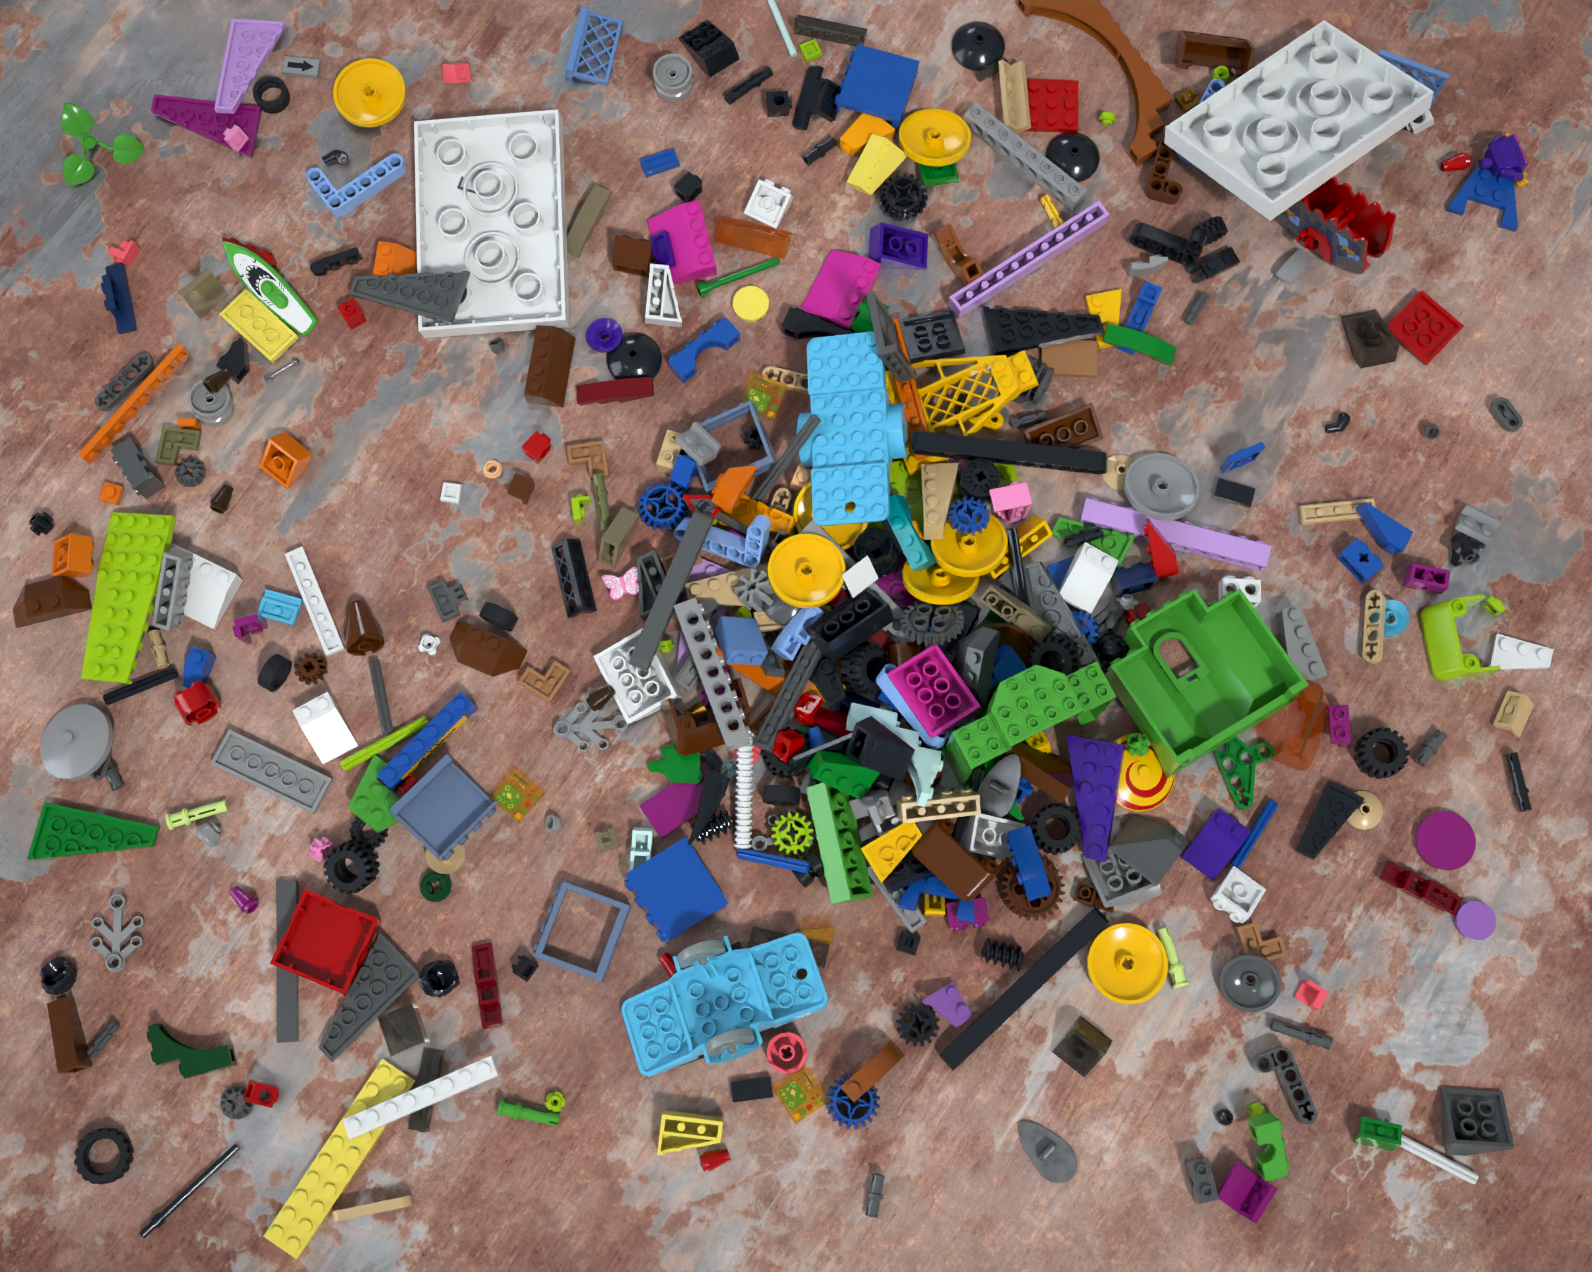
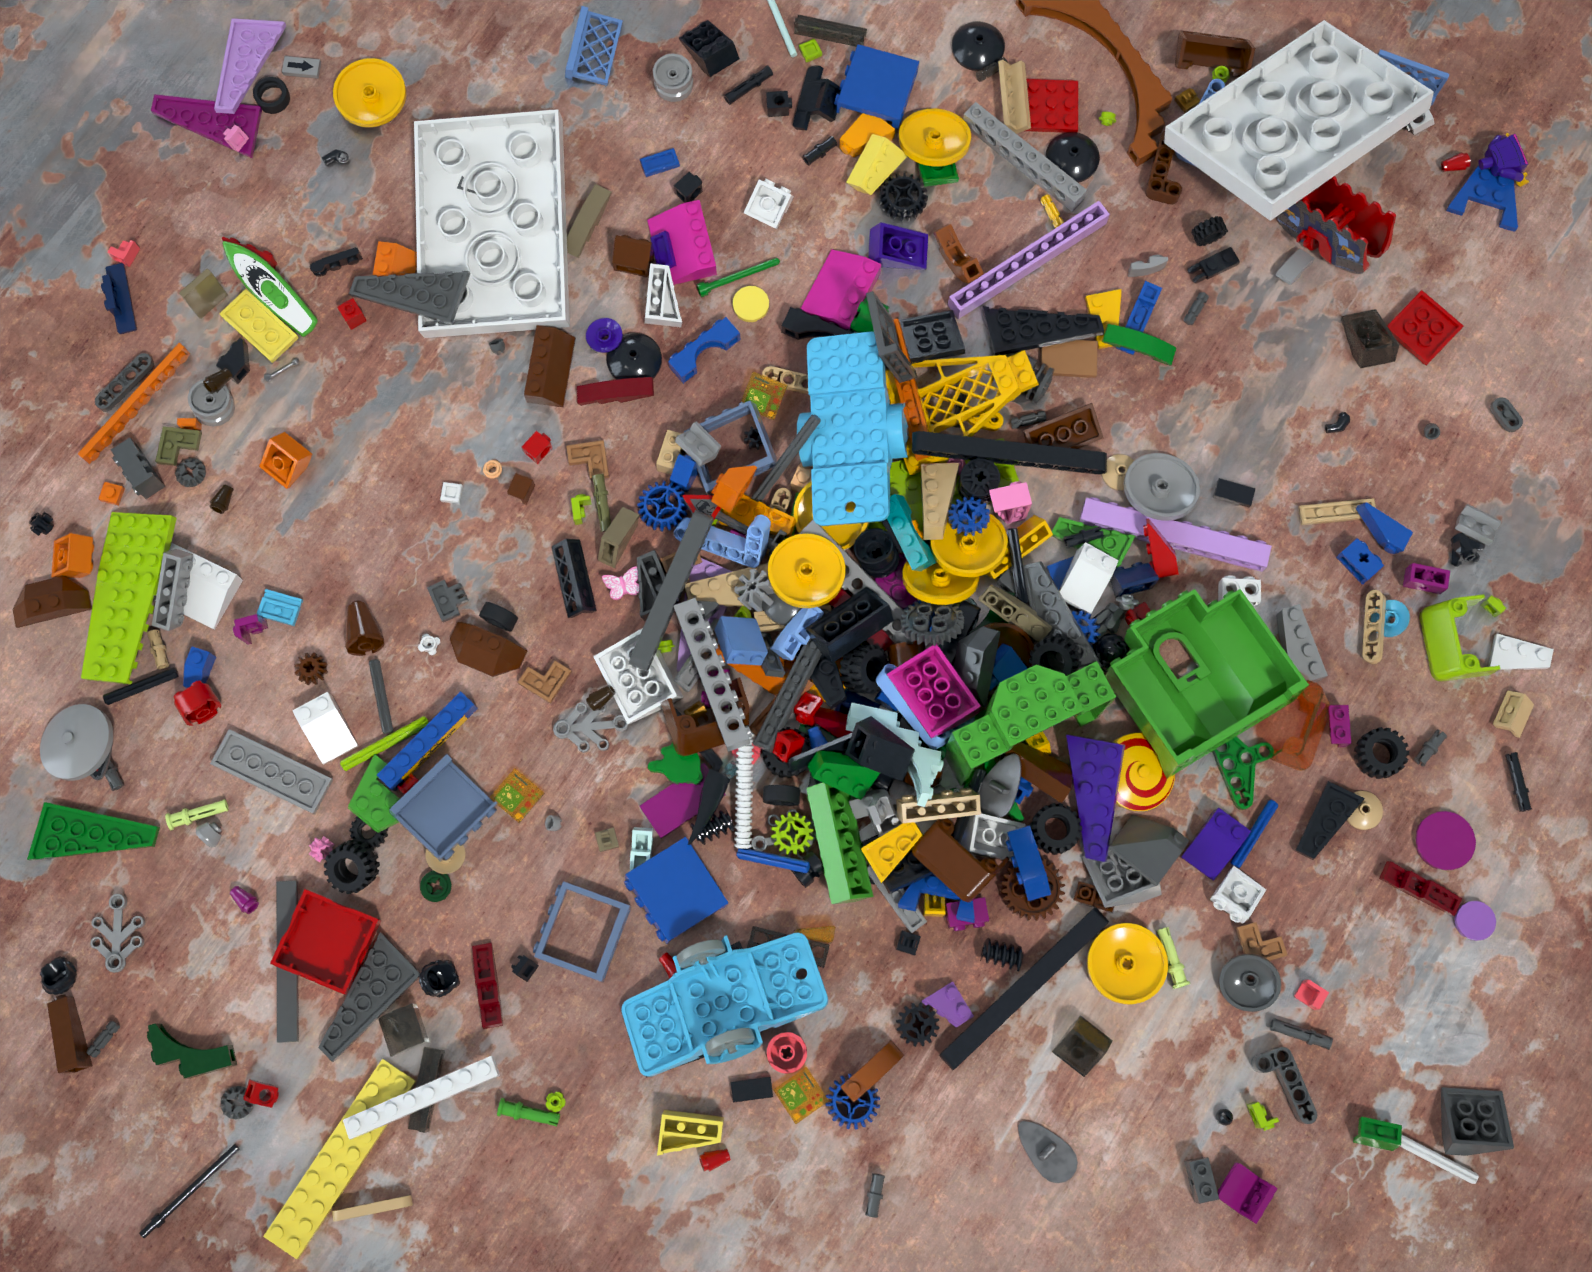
(78, 122): bright green plant -> none
(85, 1145): black tyre -> none
(274, 672): black tyre -> none
(315, 601): white plate -> none
(357, 185): light blue beam -> none
(456, 72): coral panel -> none
(753, 237): clear orange panel -> none
(860, 576): white sticker -> none
(1138, 744): bright green gear -> none
(1169, 245): black beam -> none
(1242, 457): blue plate -> none
(1271, 1162): bright green arch -> none

